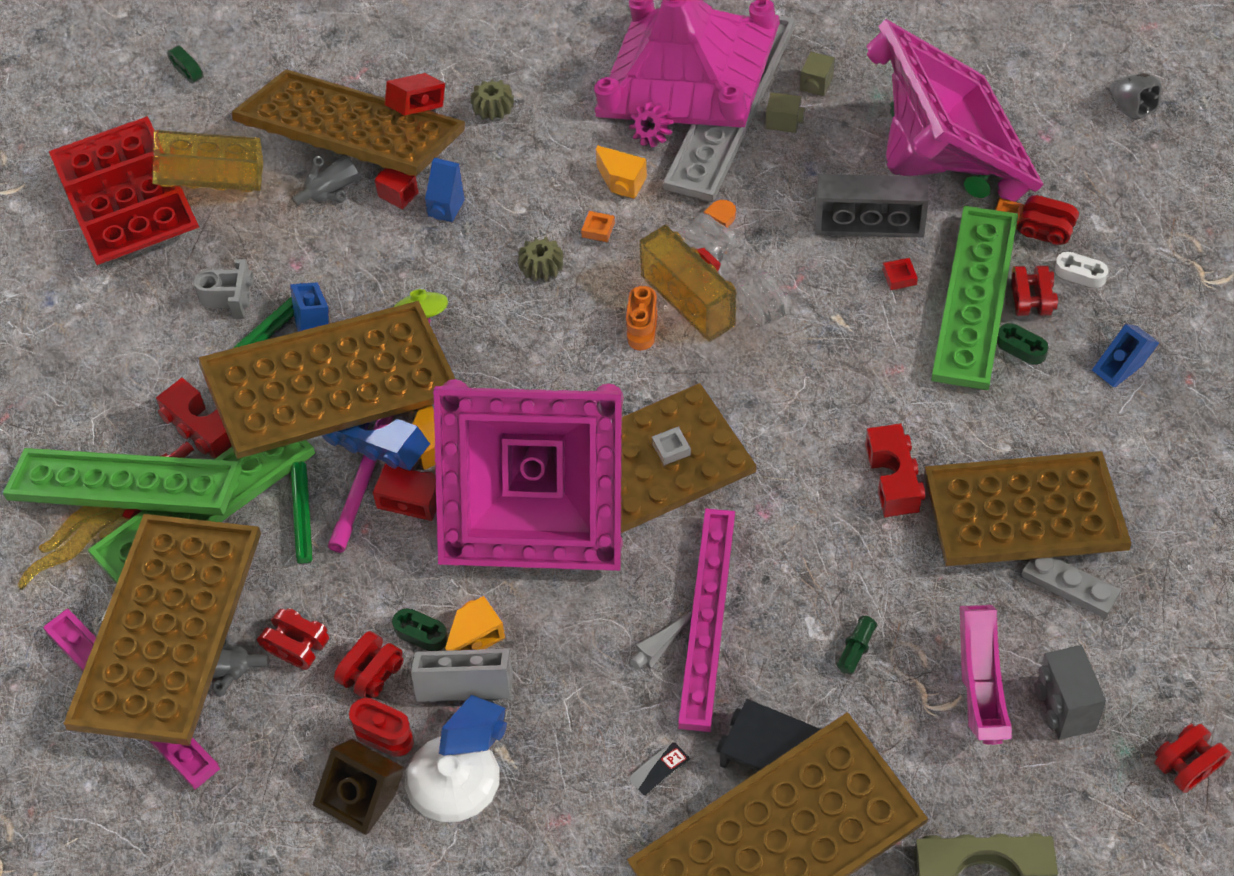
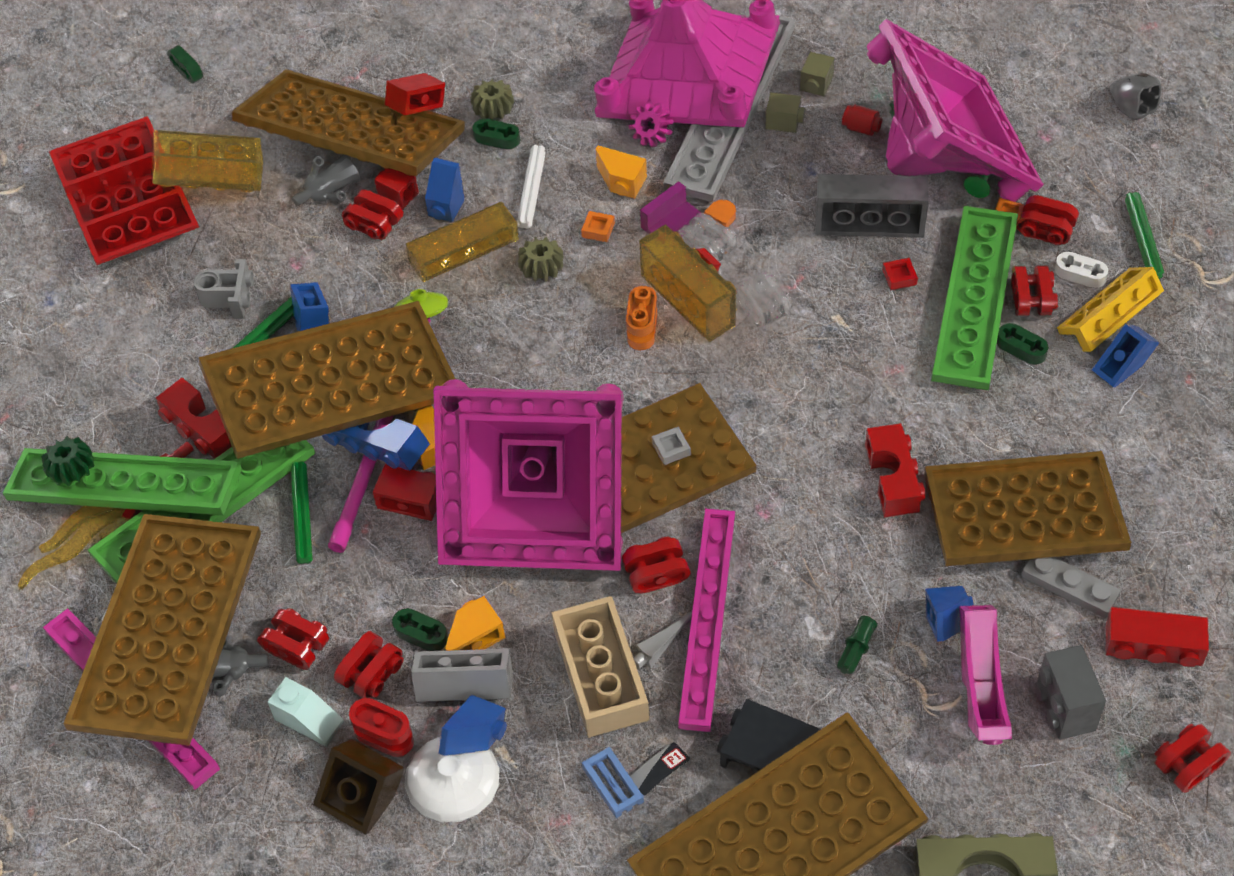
(67, 461): none -> dark green gear
(304, 712): none -> light aqua slope
(372, 214): none -> red brick
(462, 241): none -> clear yellow brick
(496, 134): none -> dark green beam
(531, 187): none -> white axle
(600, 666): none -> tan brick
(626, 803): none -> medium blue tile
(655, 565): none -> red brick
(668, 209): none -> magenta panel
(862, 119): none -> red brick
(944, 610): none -> blue slope
(1112, 307): none -> yellow fence
(1143, 232): none -> green axle
(1157, 636): none -> red brick

